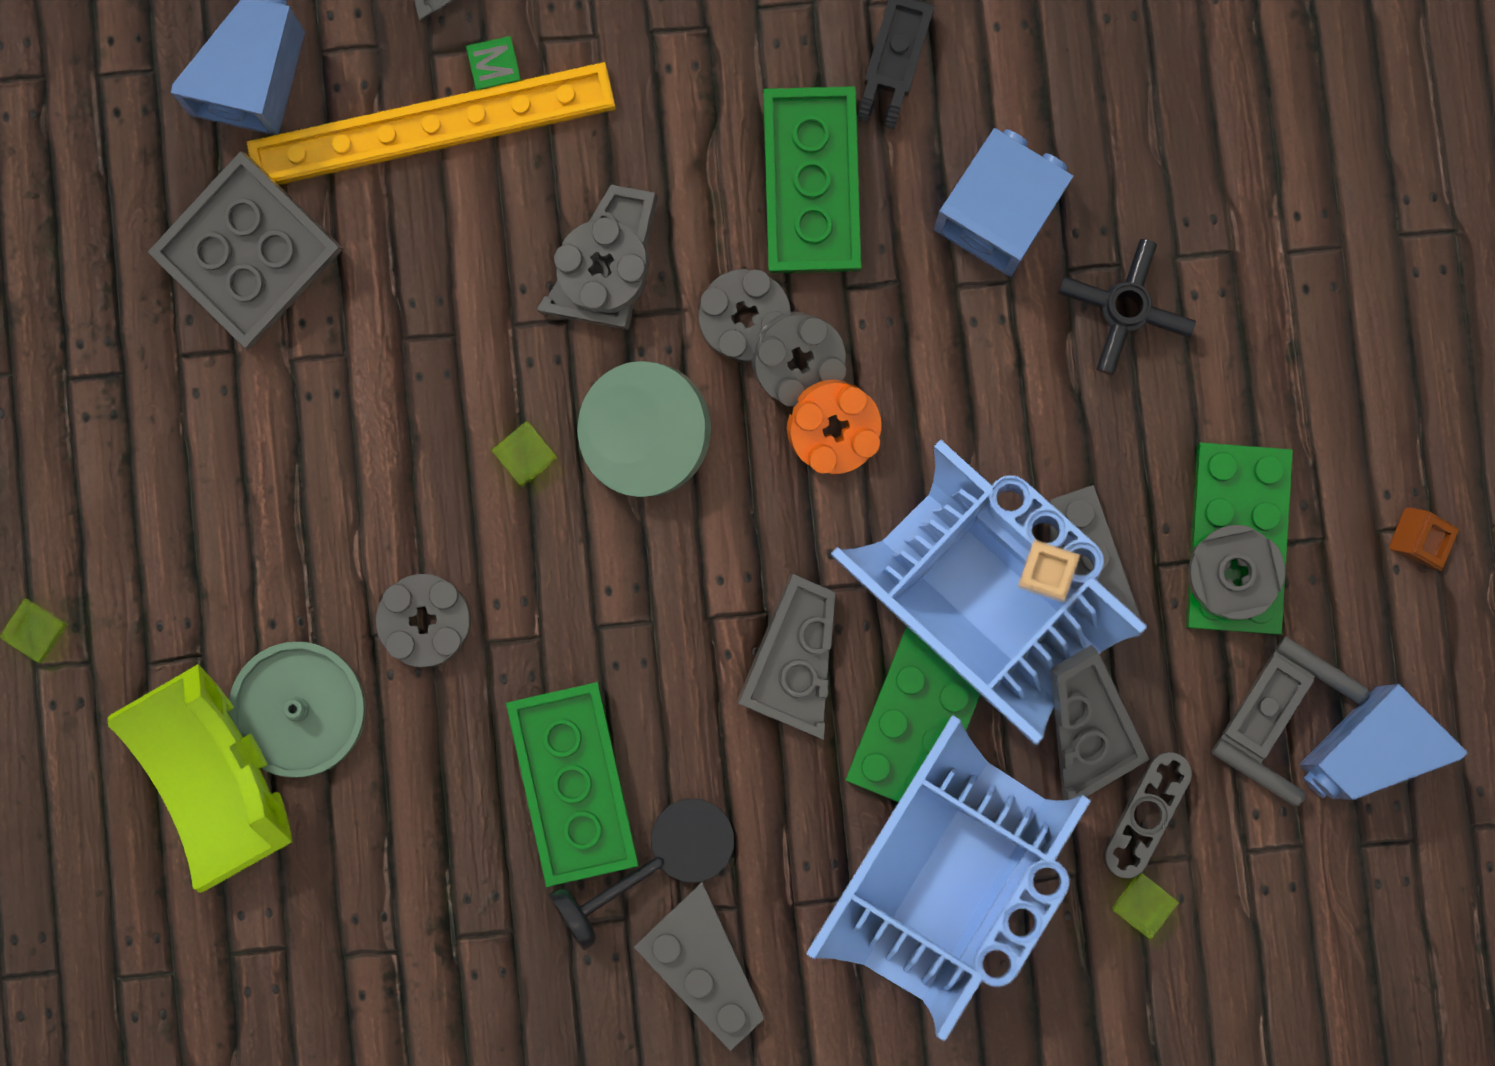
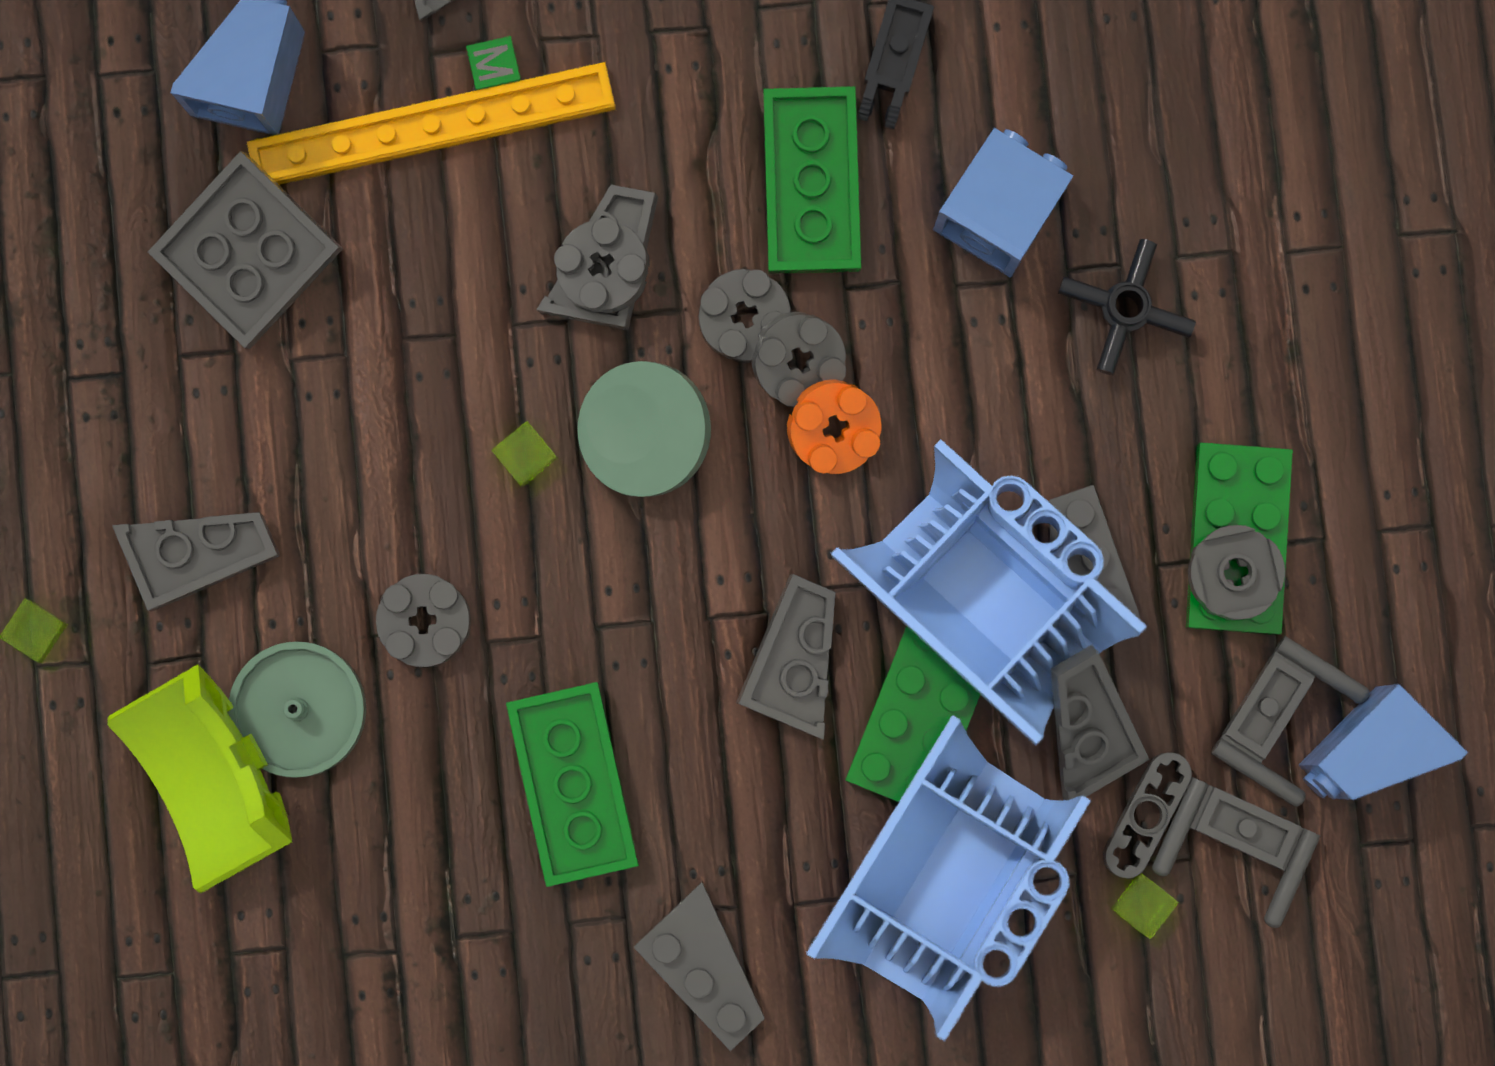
(193, 554): none -> dark grey wing
(688, 842): black piece -> none
(1048, 571): tan tile -> none
(1246, 830): none -> dark grey plate
(1424, 538): dark orange slope -> none

